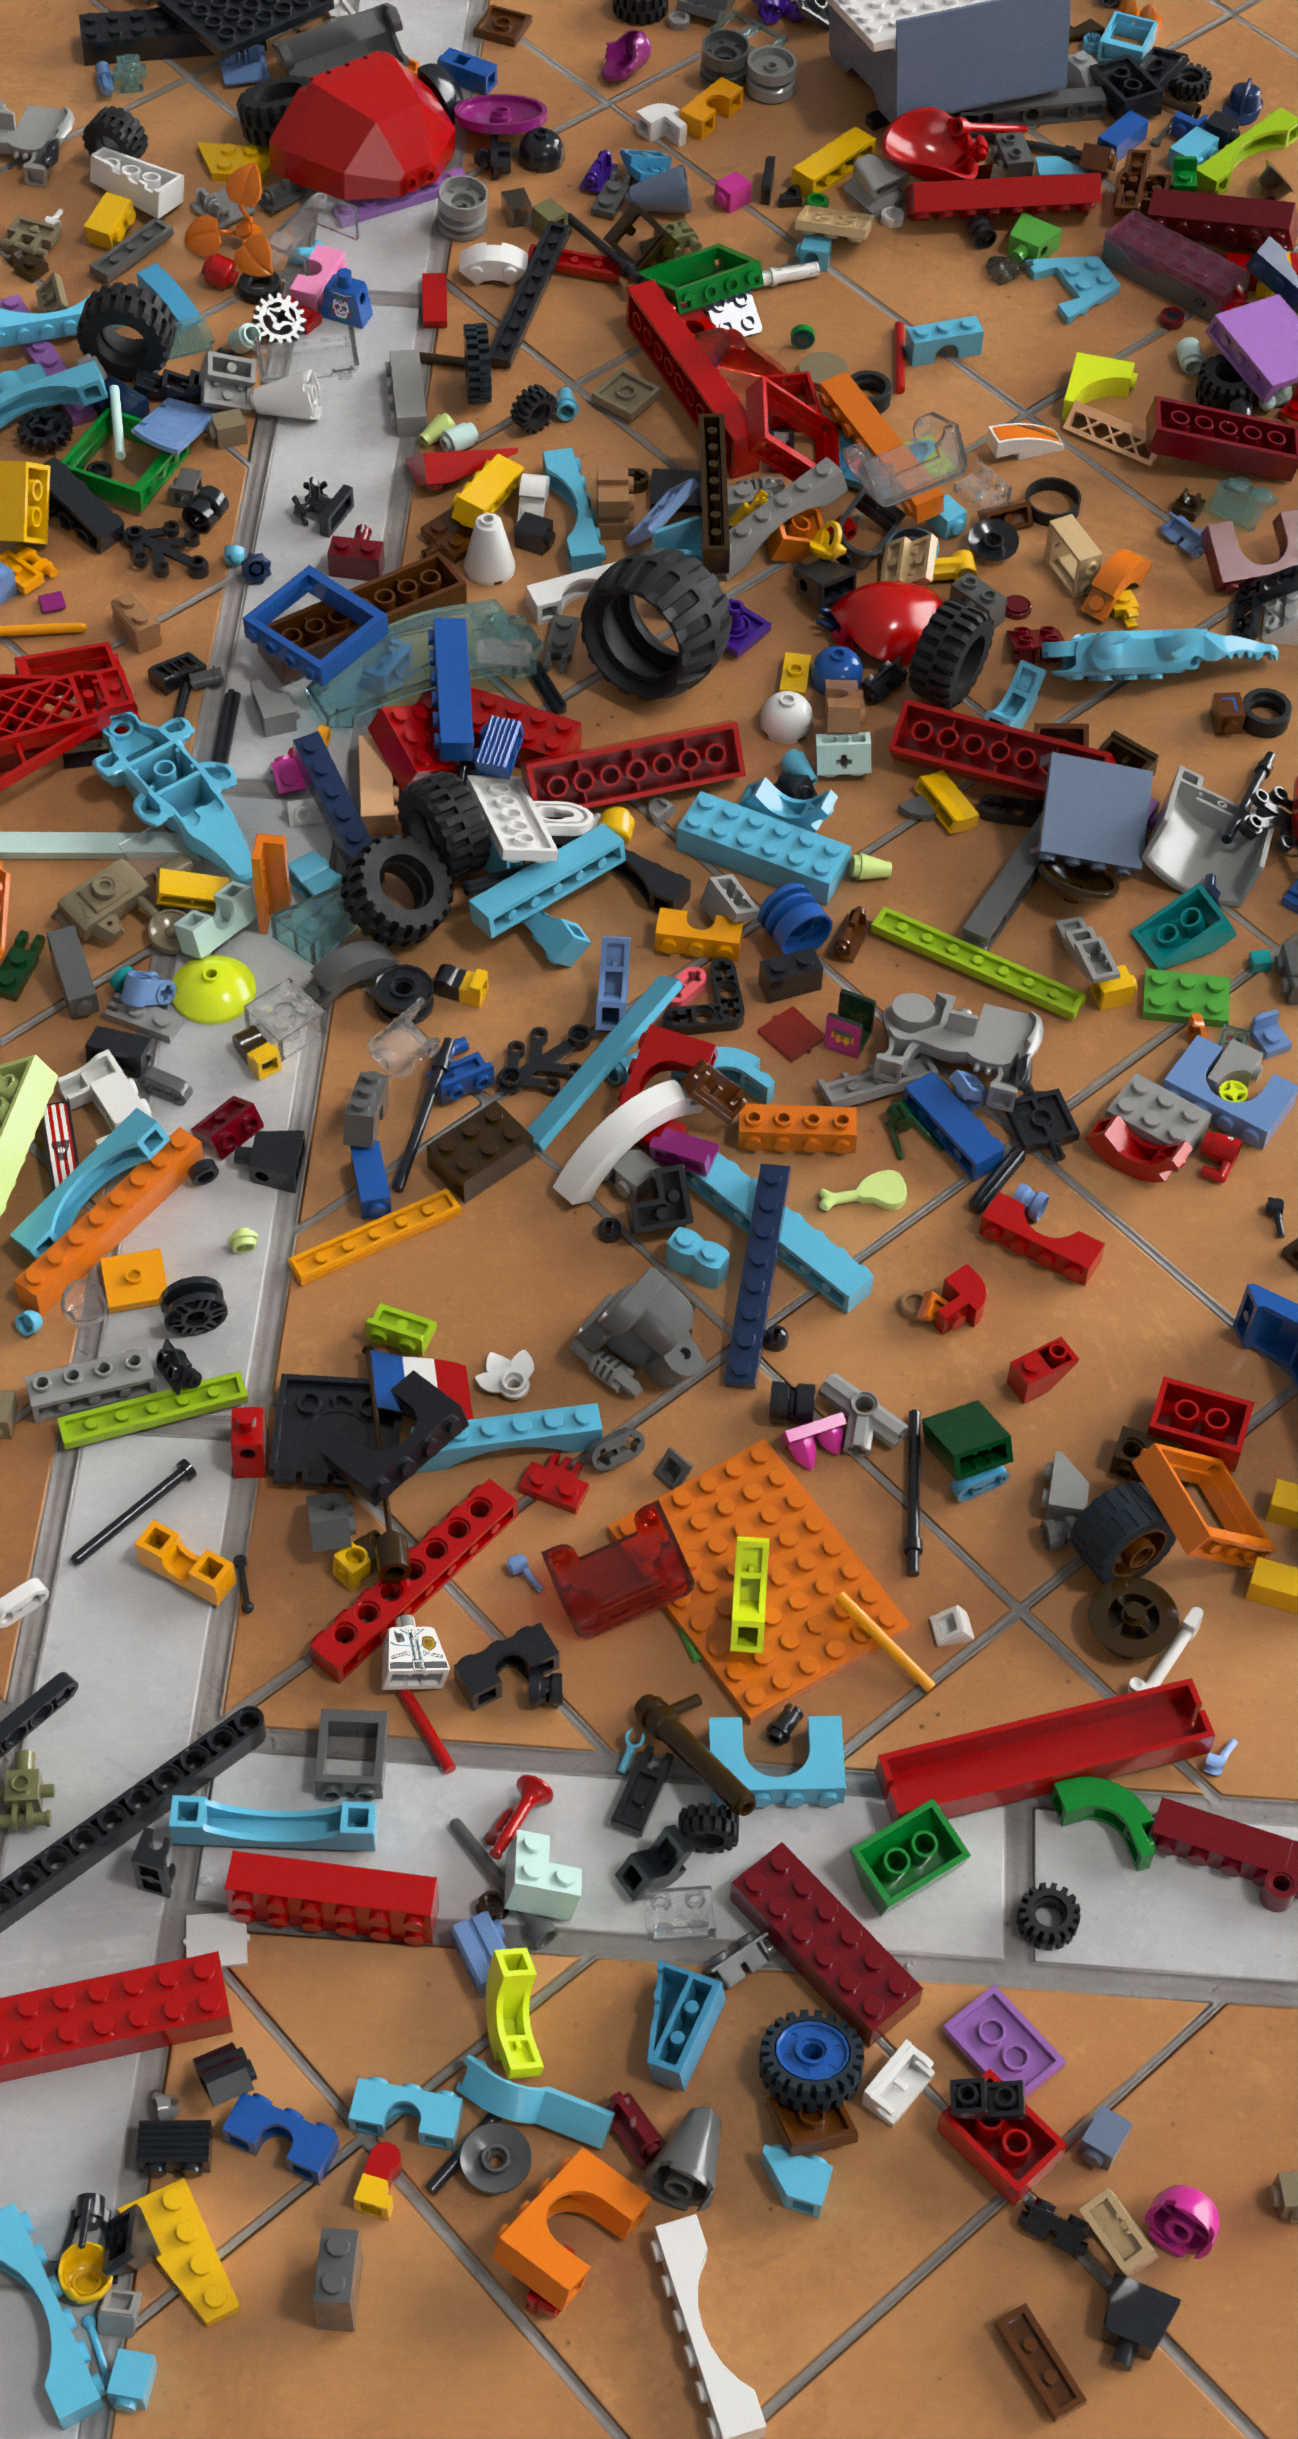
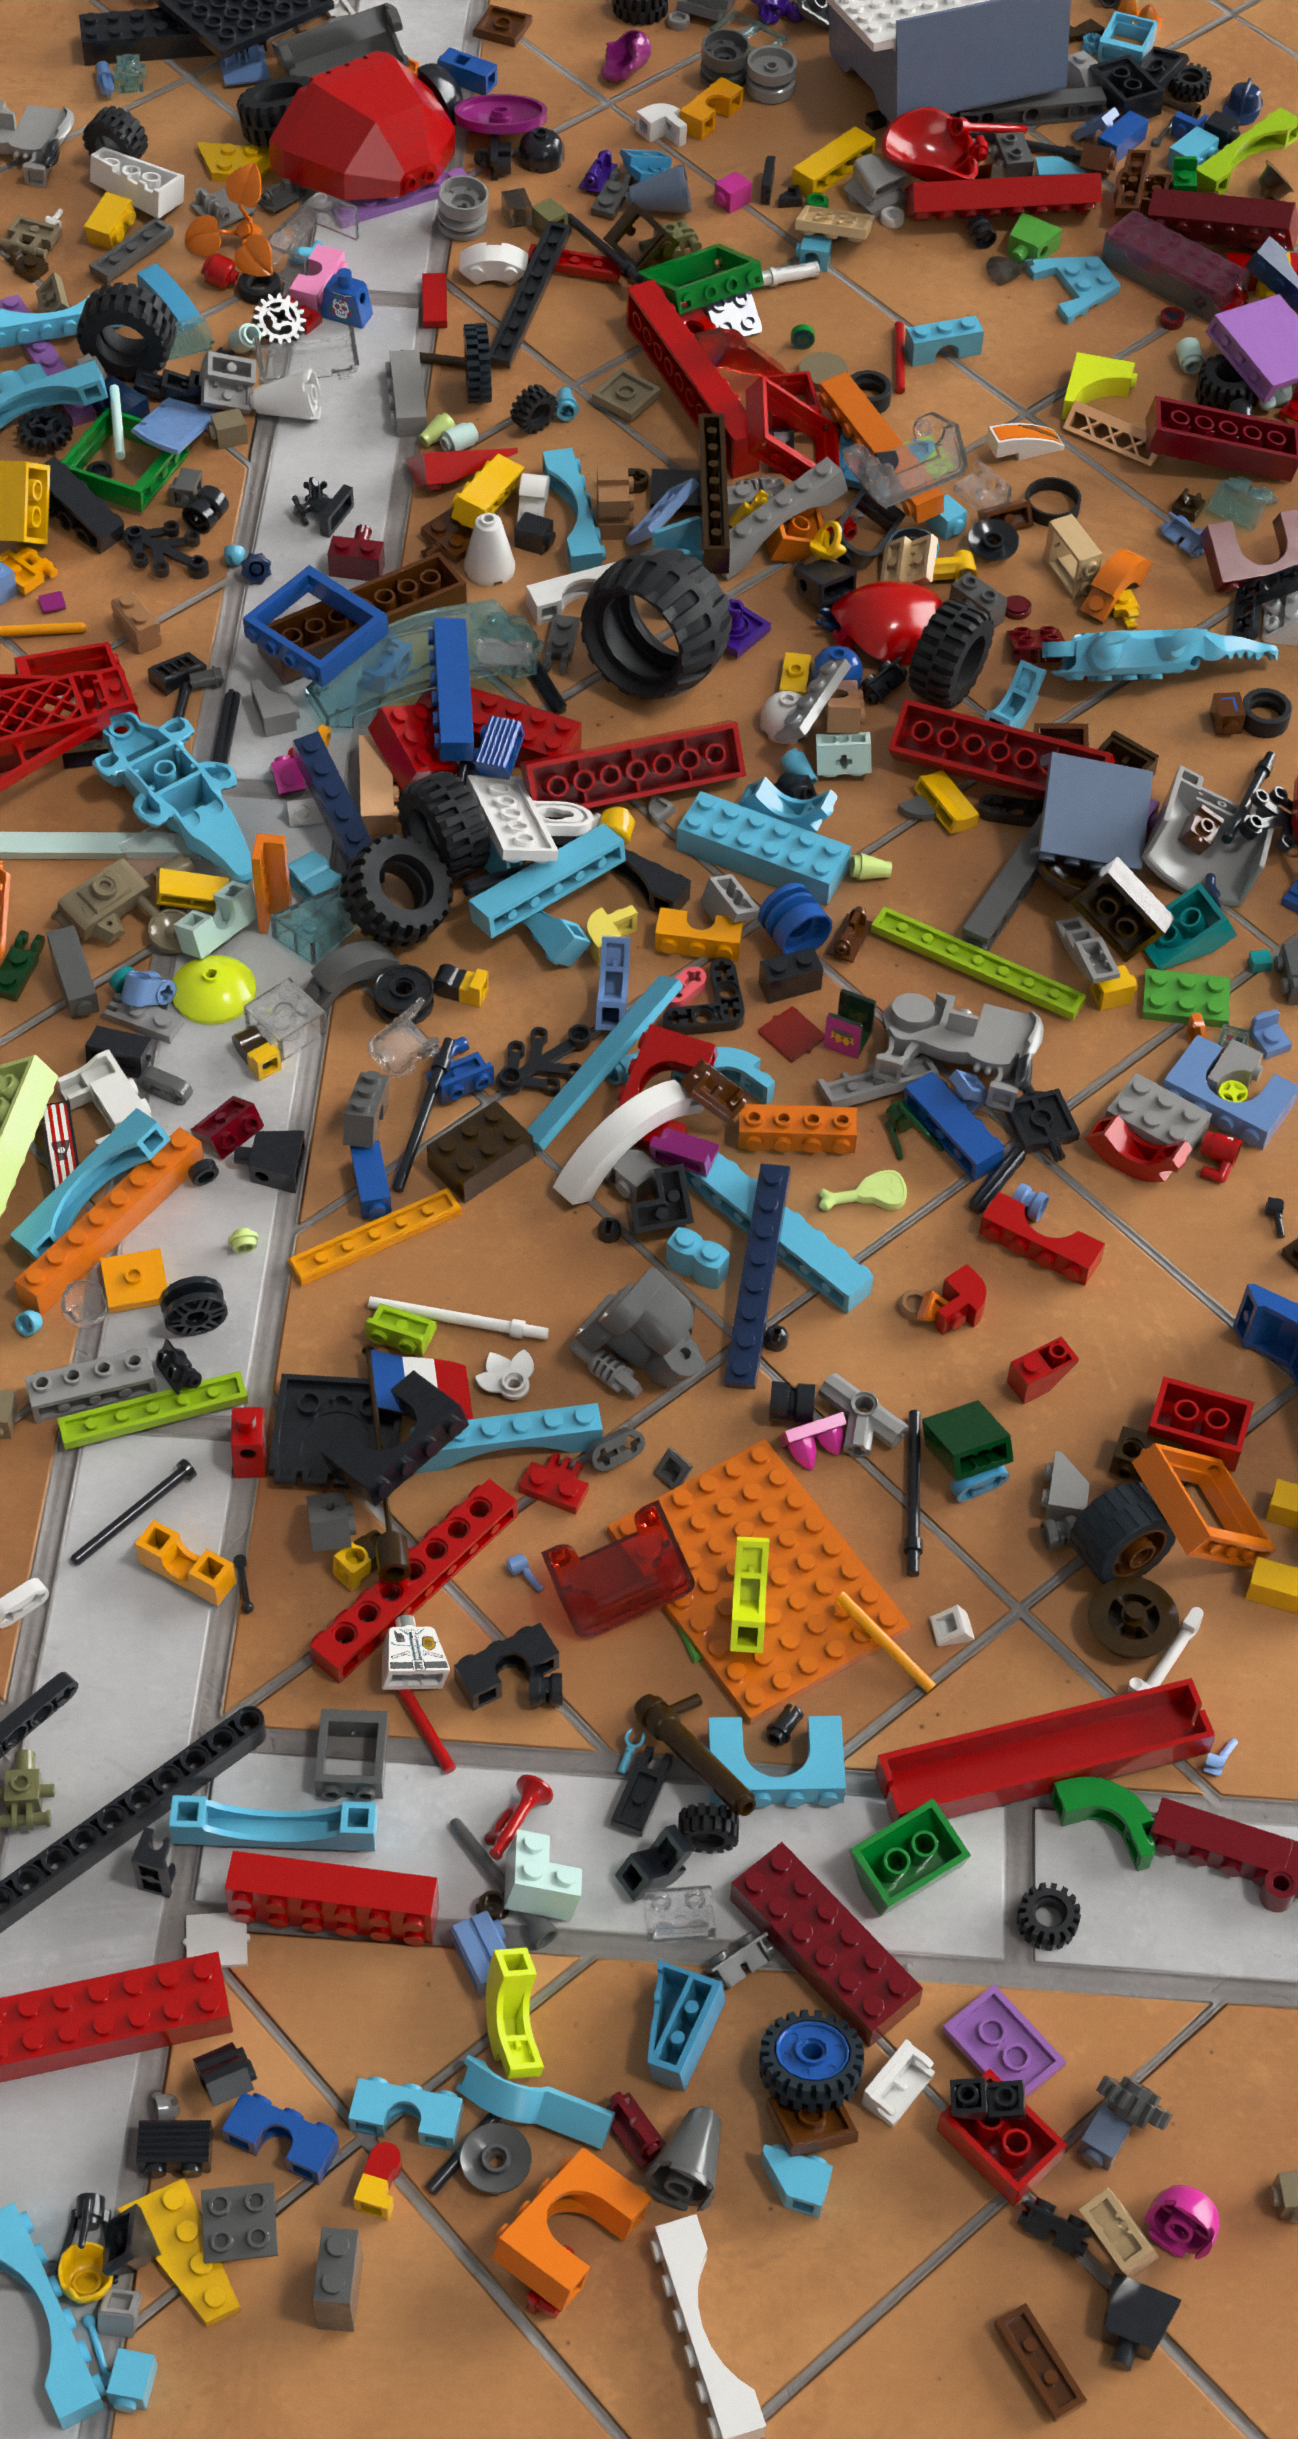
(239, 2223): none -> dark grey hinge
(515, 1328): none -> white bar
(618, 923): none -> light yellow brick
(814, 701): none -> light grey hinge
(888, 457): none -> black tile
(1091, 127): none -> medium blue plate
(1122, 909): none -> dark brown slope
(1134, 2102): none -> dark grey gear
(1200, 829): none -> reddish brown brick

